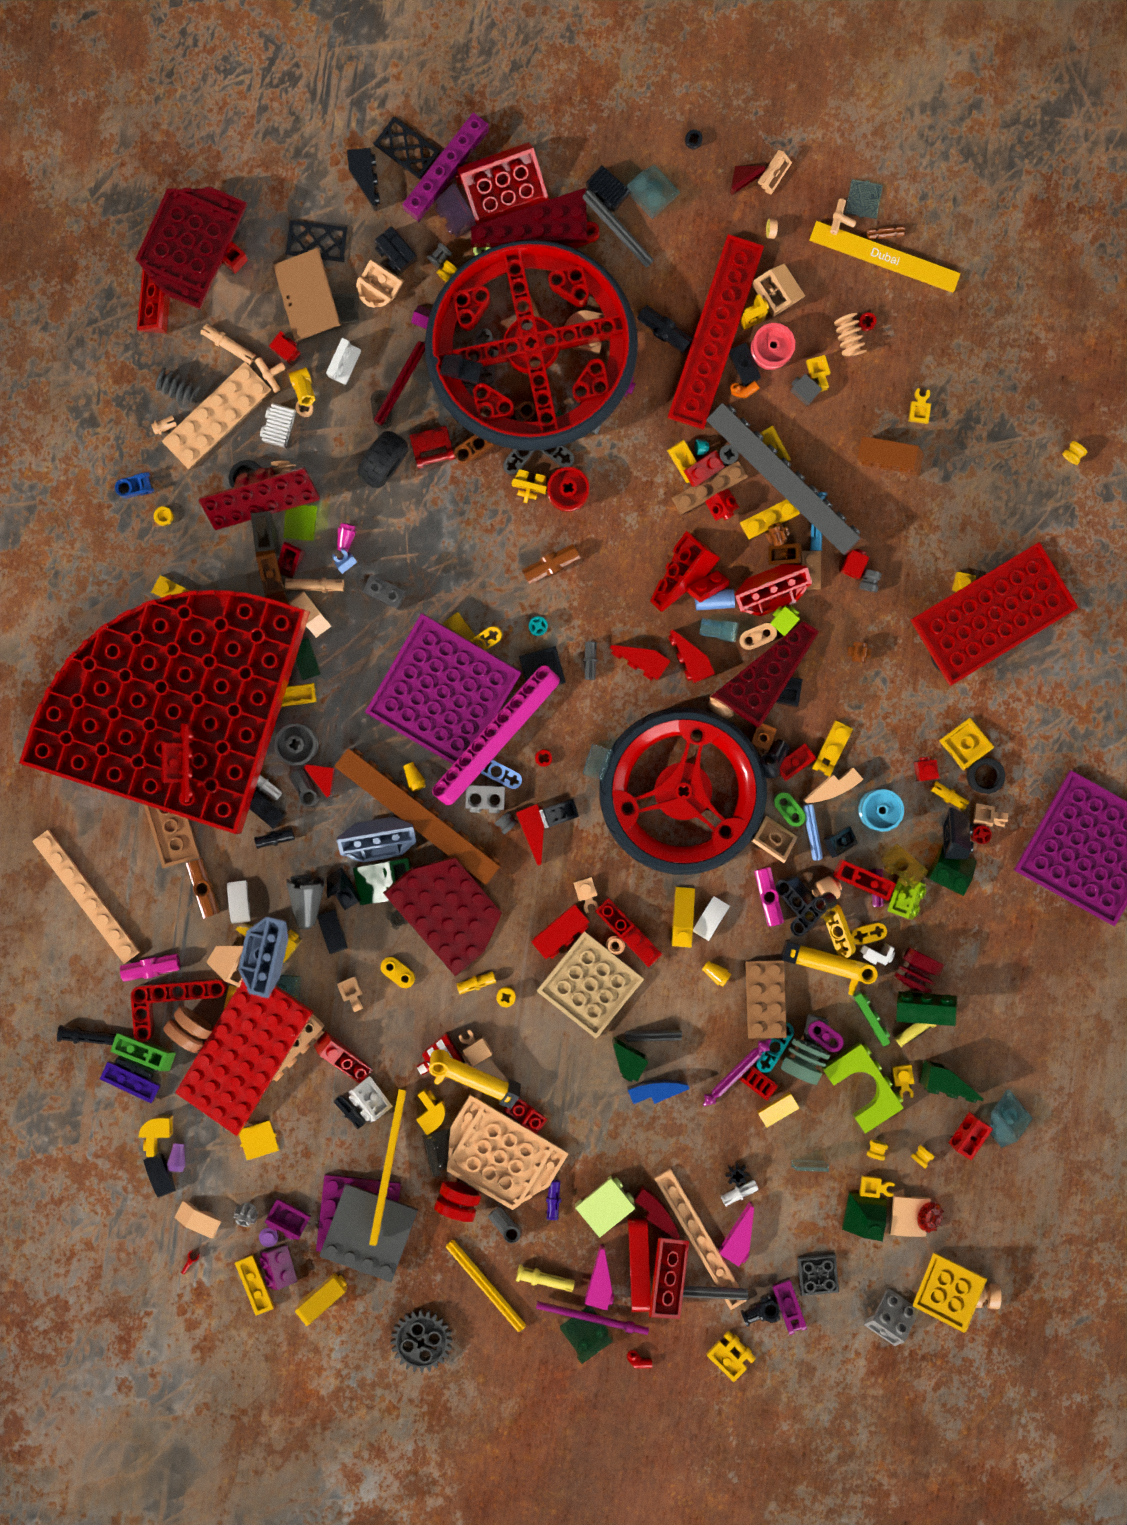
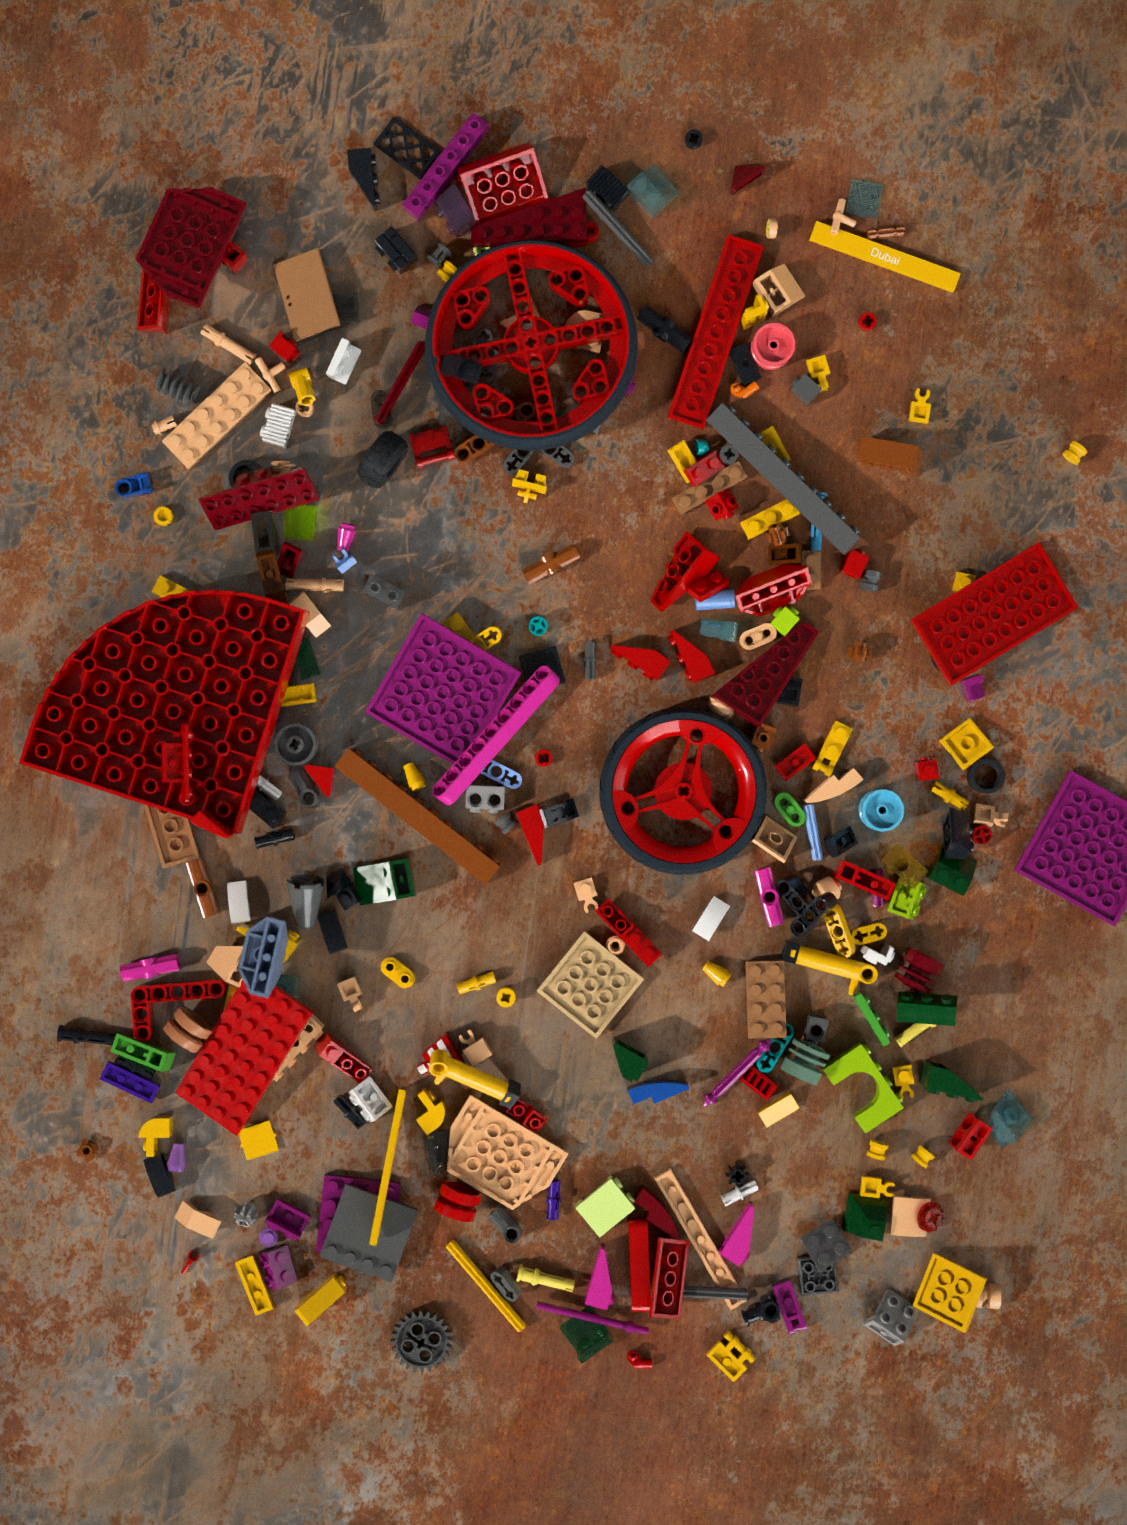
(86, 896): light nougat plate -> none
(93, 1147): none -> dark orange plate
(208, 822): none -> red slope
(328, 229): black window -> none
(376, 839): sand blue wedge -> none
(378, 285): light nougat slope -> none
(396, 923): clear smoke plate -> none
(446, 911): dark red plate -> none
(506, 1284): none -> dark grey beam
(560, 932): red brick -> none
(570, 478): red wheel -> none
(597, 762): clear light blue piece -> none
(653, 1035): dark grey axle -> none
(683, 917): yellow slope -> none
(773, 759): black piece -> none
(775, 172): light nougat tile -> none
(800, 1165): clear light blue piece -> none
(825, 1035): magenta plate -> none
(826, 1245): none -> flat silver plate
(849, 335): light nougat piece -> none
(973, 688): none -> magenta panel

